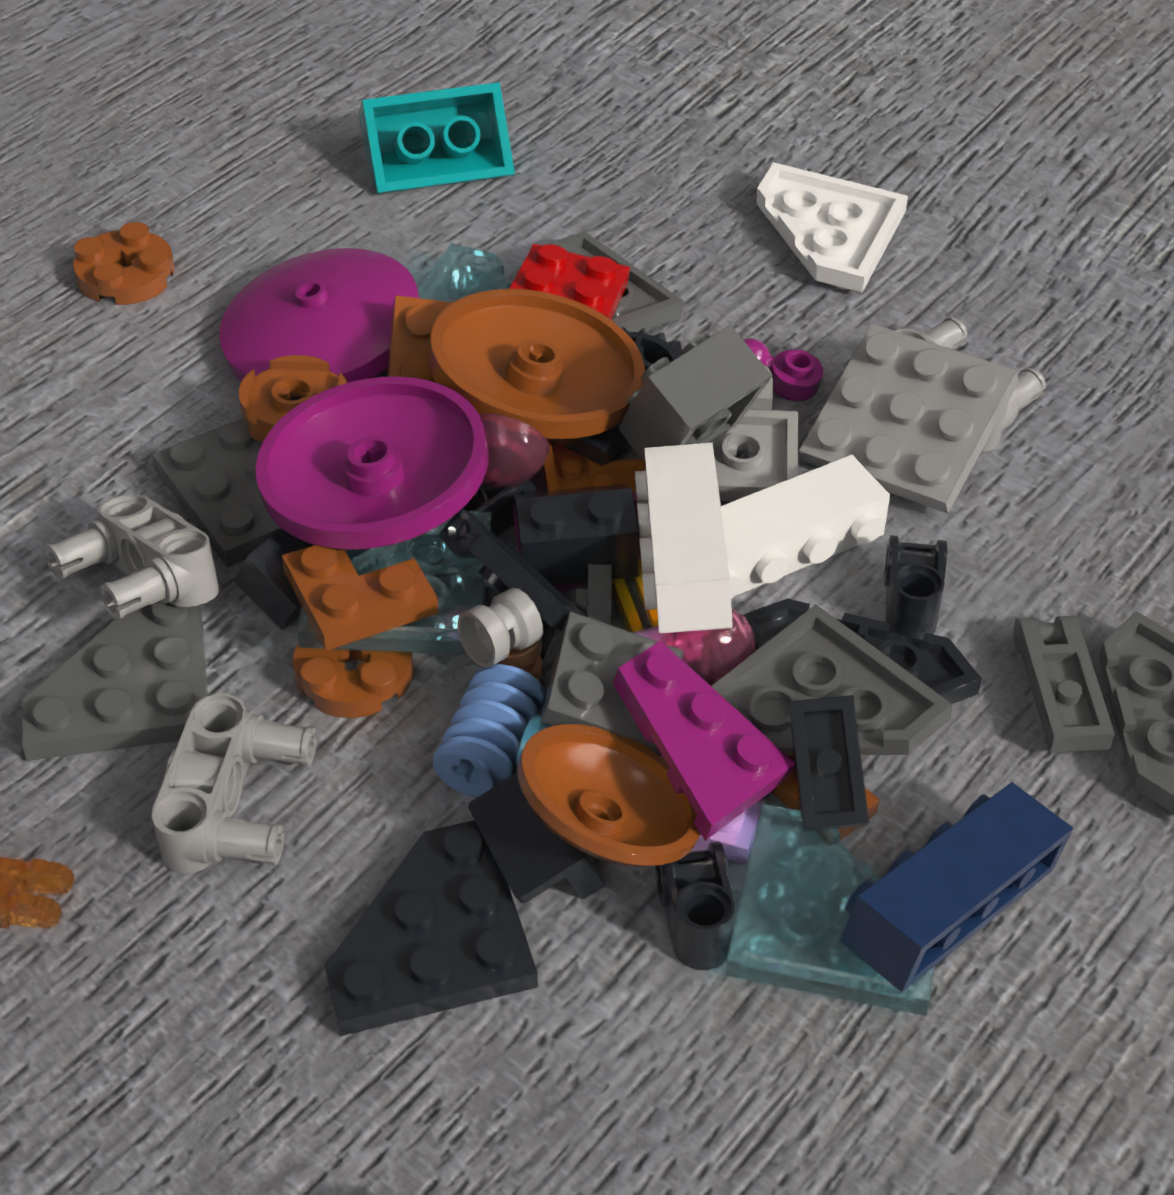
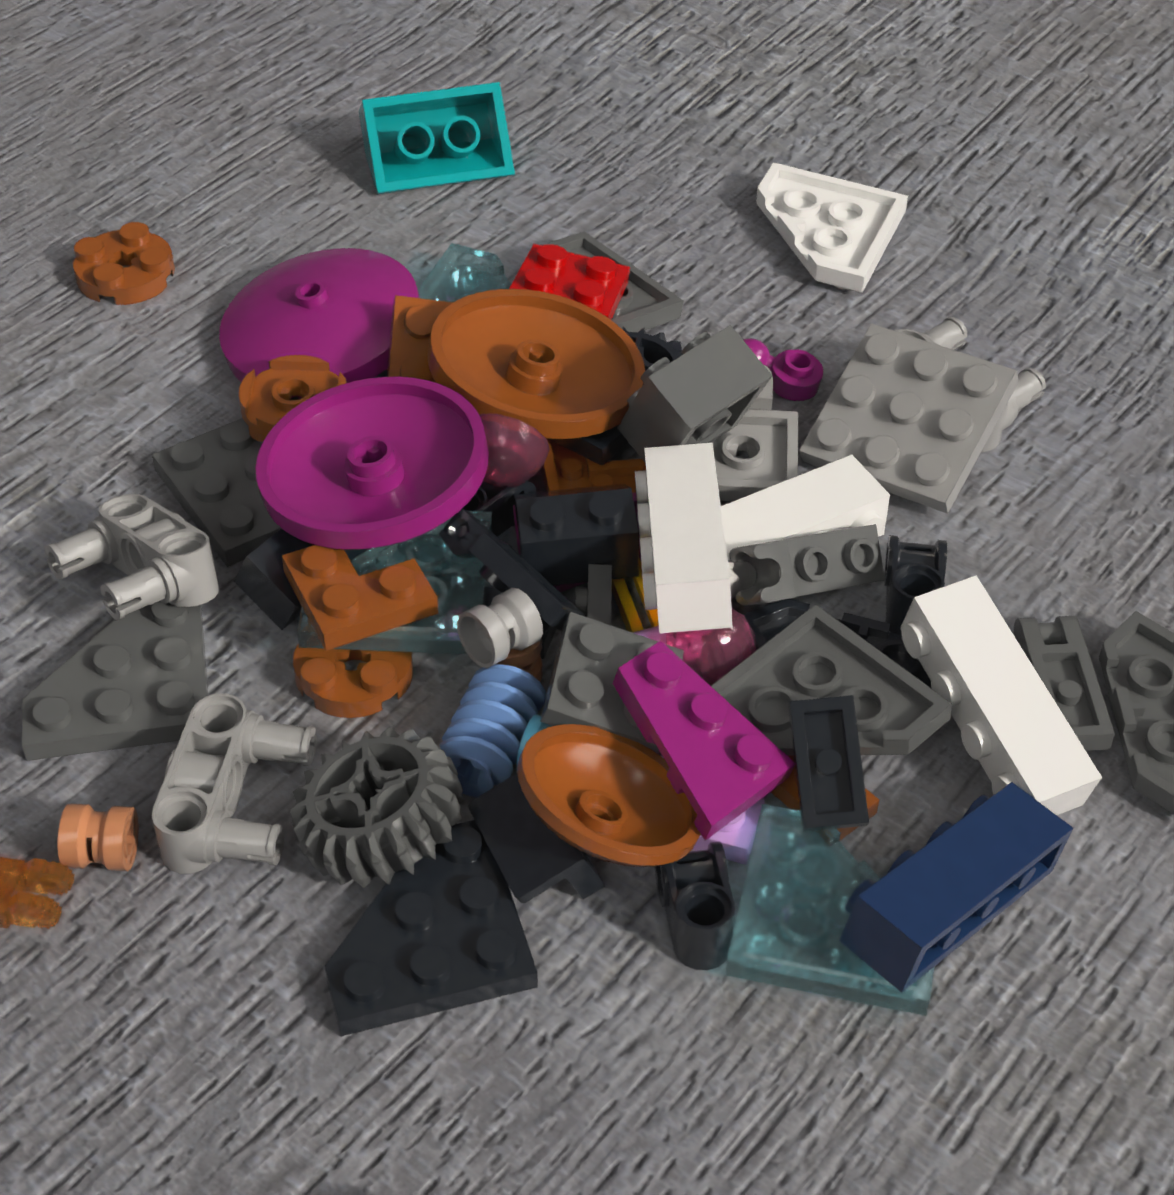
(98, 837): none -> nougat wheel
(377, 807): none -> dark grey gear
(811, 564): none -> dark grey plate
(997, 696): none -> white brick

